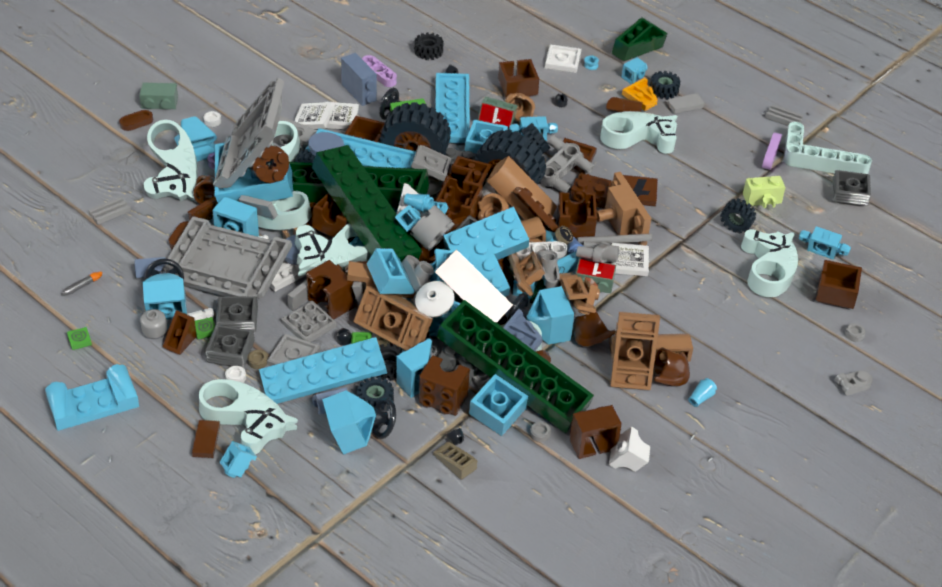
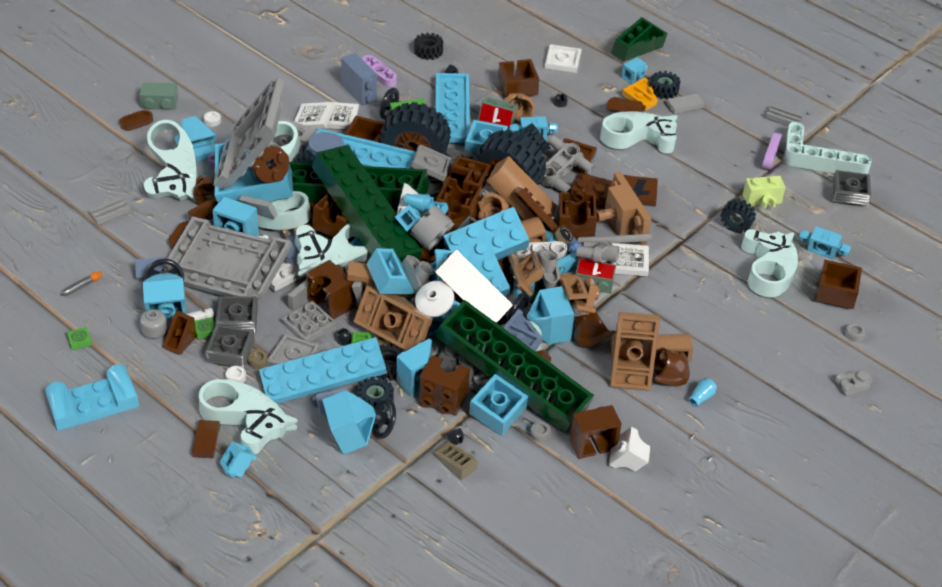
(591, 62): medium azure bush -> none

